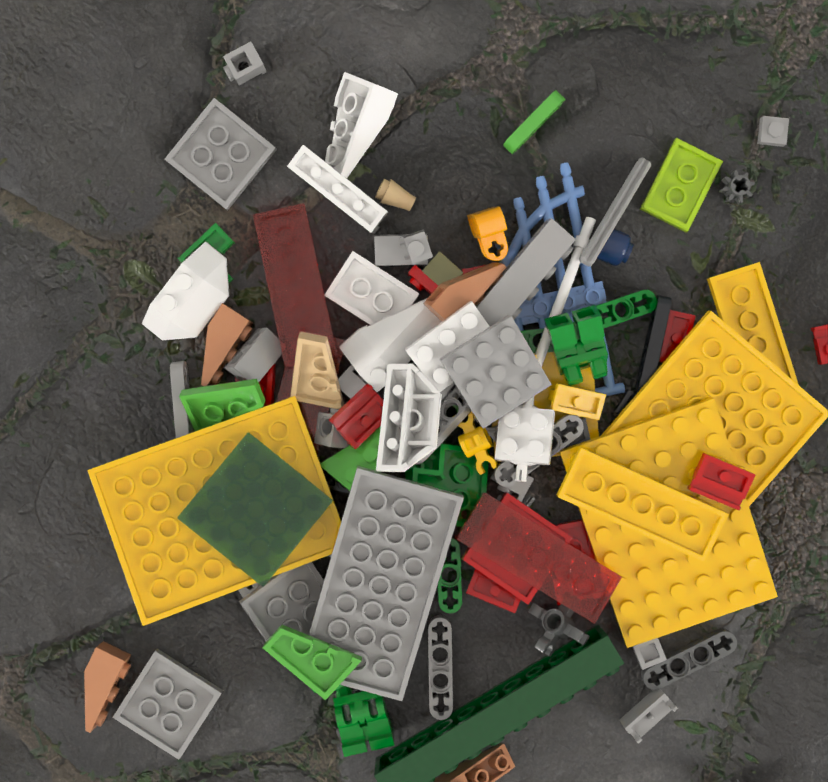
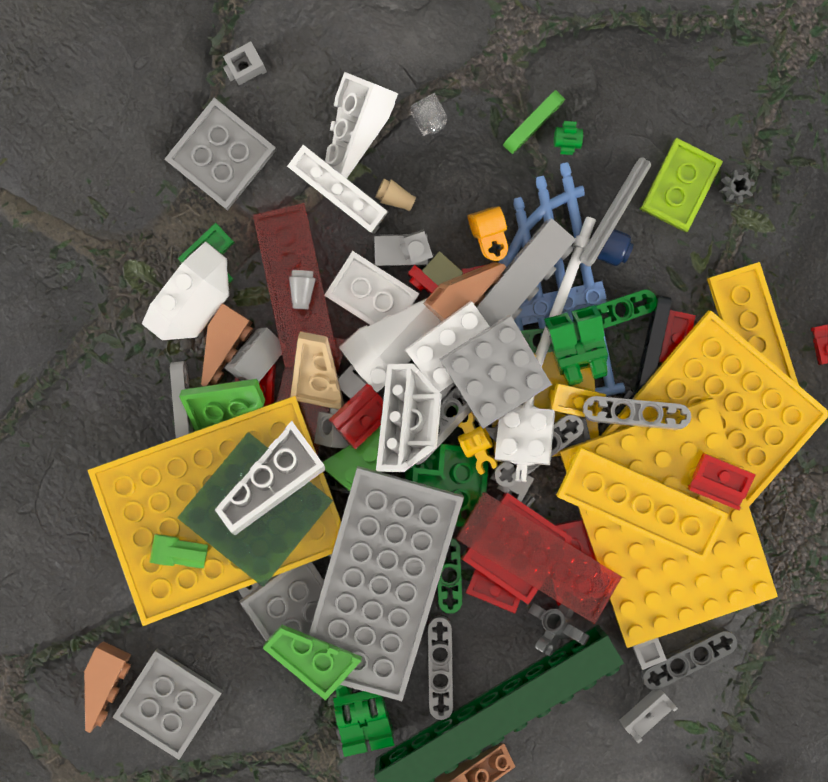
(172, 551): none -> bright green piece
(272, 479): none -> white wedge
(301, 288): none -> light grey cone
(429, 115): none -> clear brick
(568, 137): none -> green gear
(636, 409): none -> light grey beam
(773, 131): light grey plate -> none

